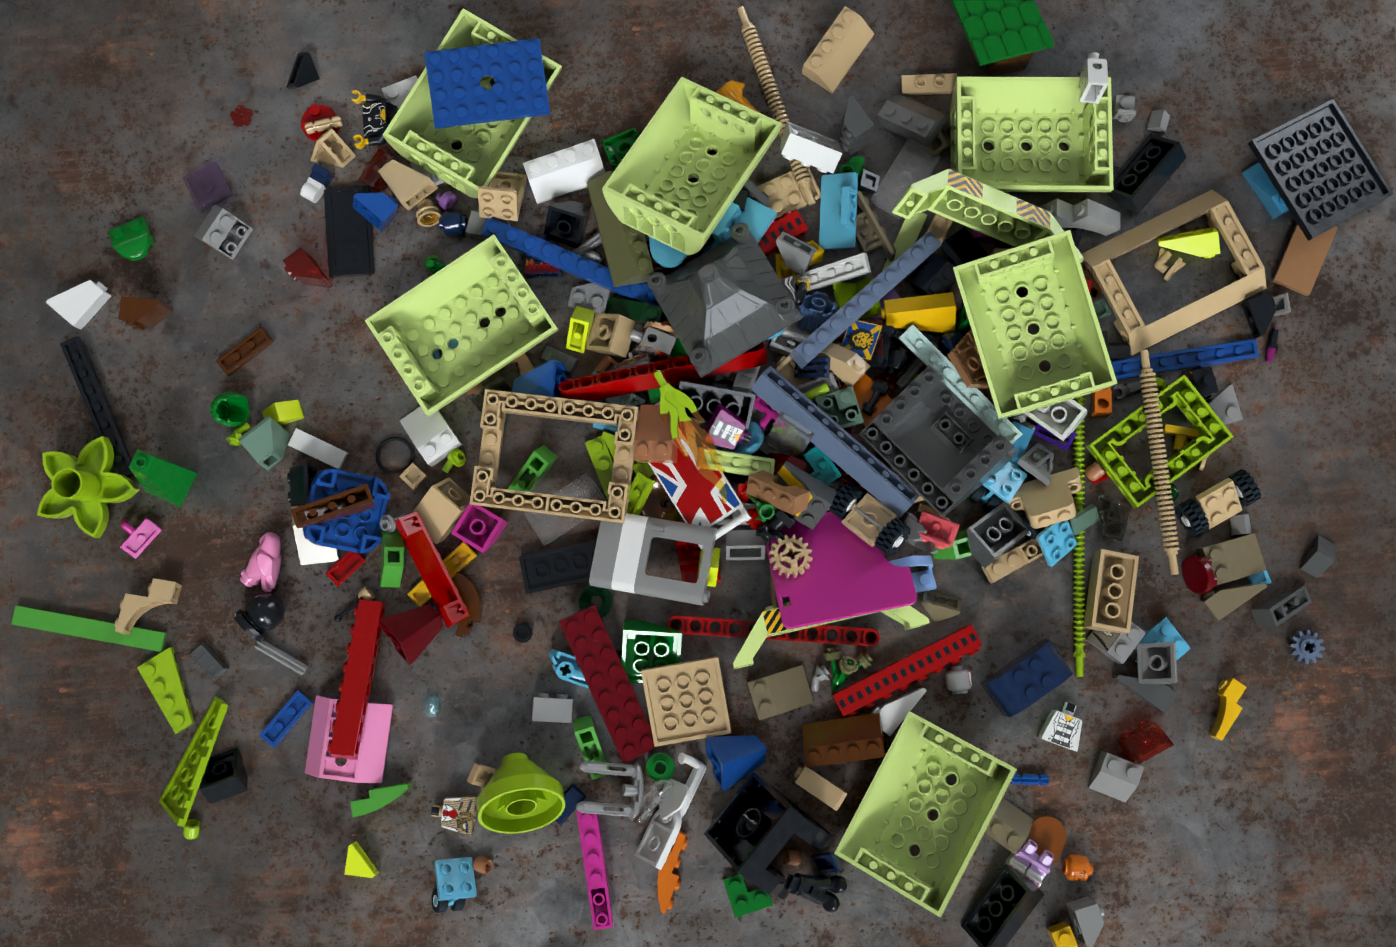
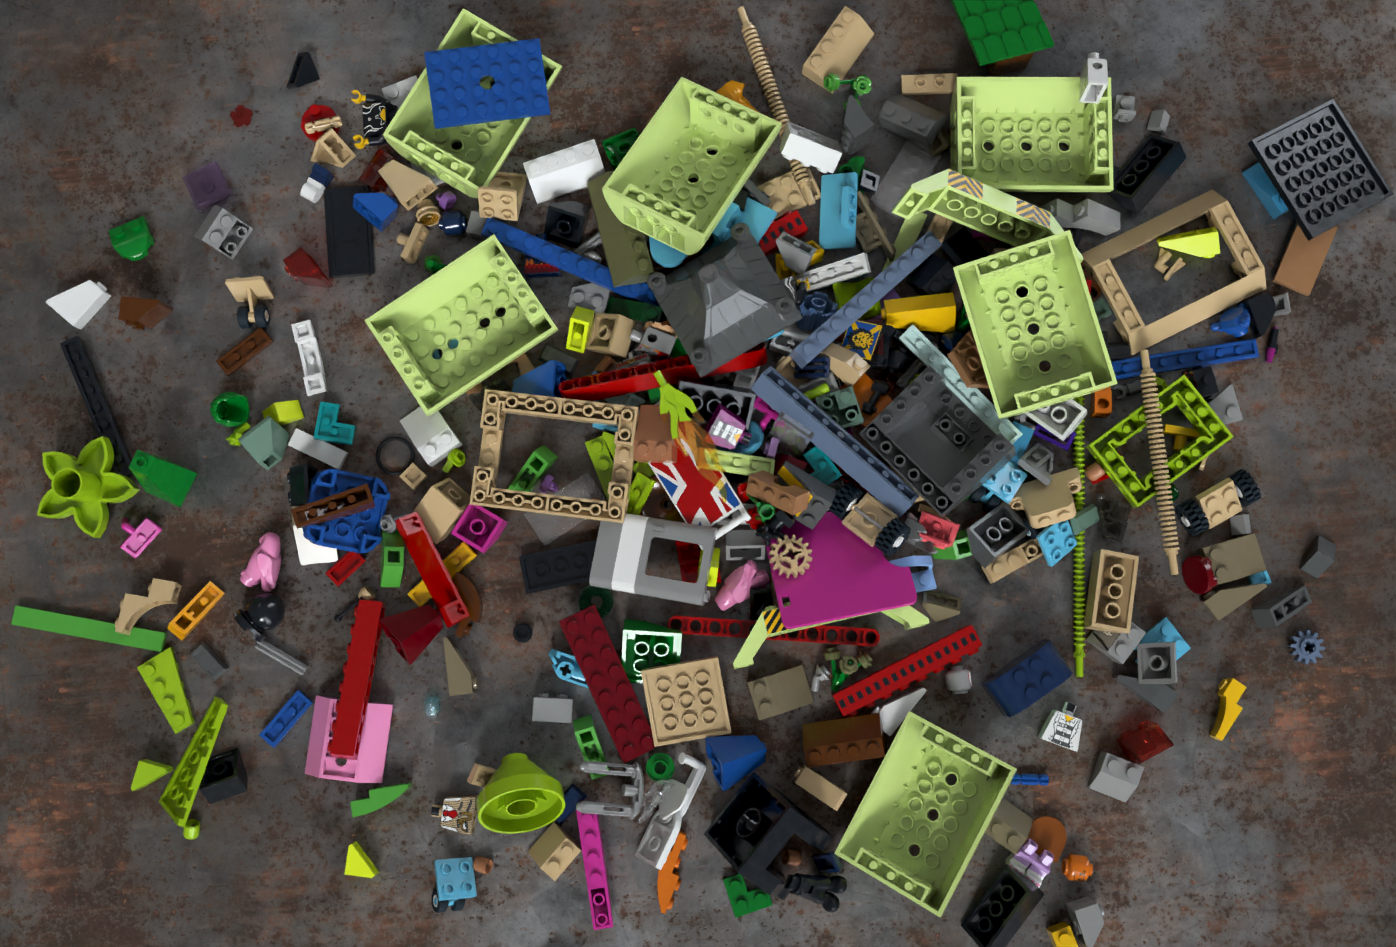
(148, 772): none -> lime slope
(195, 611): none -> light orange slope
(251, 290): none -> tan plate
(310, 357): none -> white slope
(327, 427): none -> teal plate
(413, 243): none -> tan tile
(459, 674): none -> dark tan slope
(547, 484): none -> medium lavender tile
(554, 851): none -> tan slope
(738, 585): none -> bright pink animal
(759, 600): none -> black slope
(771, 448): none -> lavender plate
(860, 85): none -> bright green plant
(1233, 321): none -> blue rock

